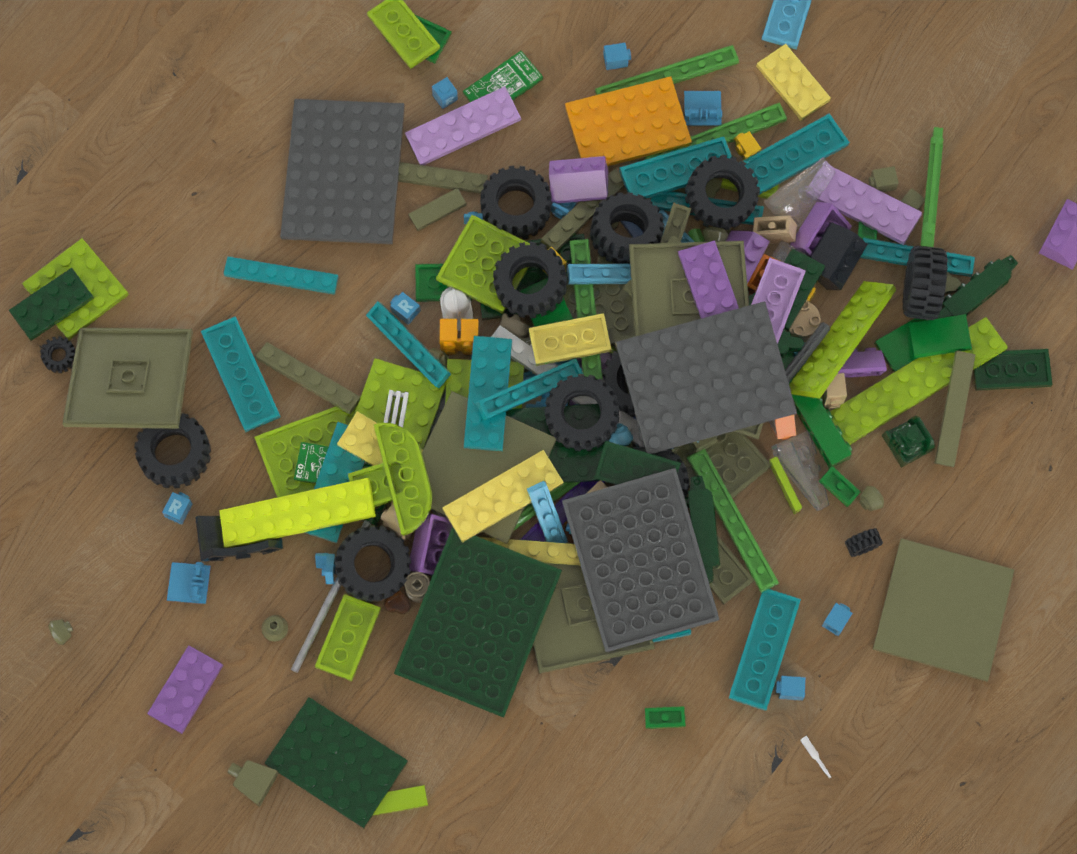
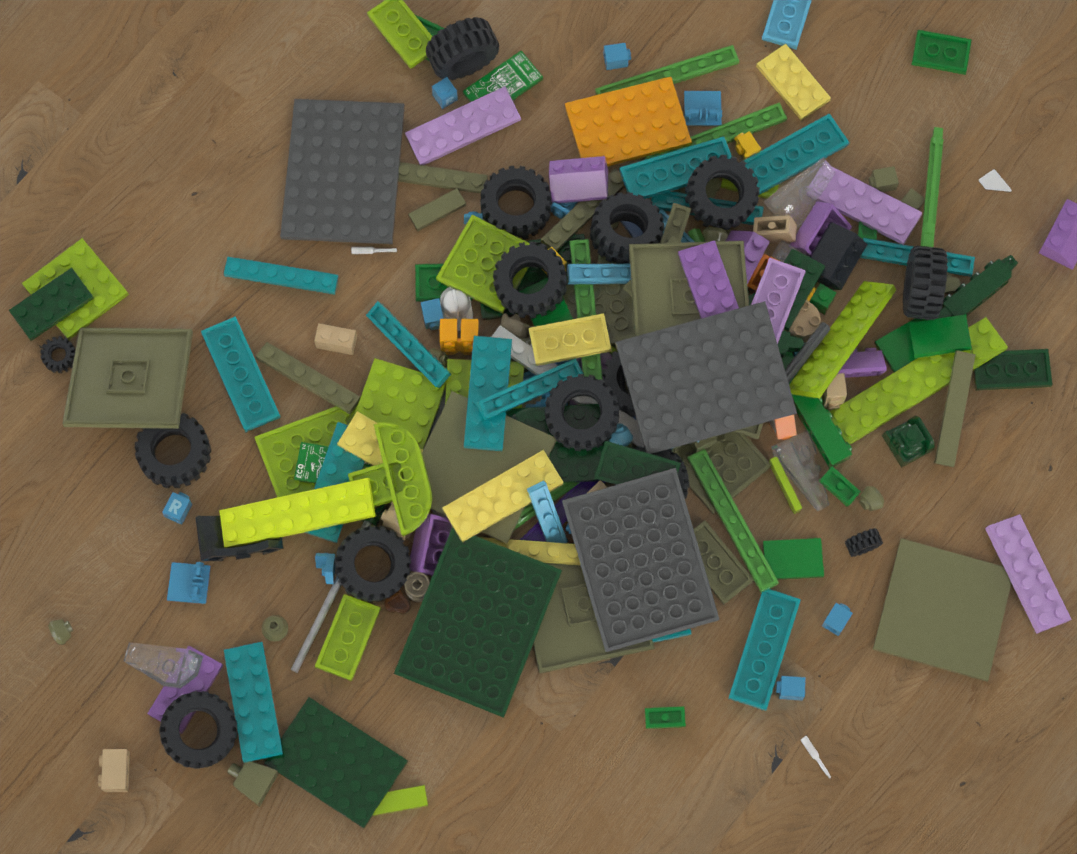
(114, 770): none -> tan brick
(166, 665): none -> clear wedge
(220, 746): none -> black tyre
(253, 702): none -> teal plate
(335, 339): none -> tan brick
(370, 250): none -> white piece
(398, 394): white tile -> none
(404, 308): dark azure brick -> none
(432, 314): none -> dark azure brick
(462, 48): none -> black tyre
(704, 524): dark green hinge -> none
(795, 558): none -> green tile
(823, 298): none -> green brick
(941, 52): none -> green tile
(993, 181): none -> white sticker
(1028, 574): none -> lavender plate

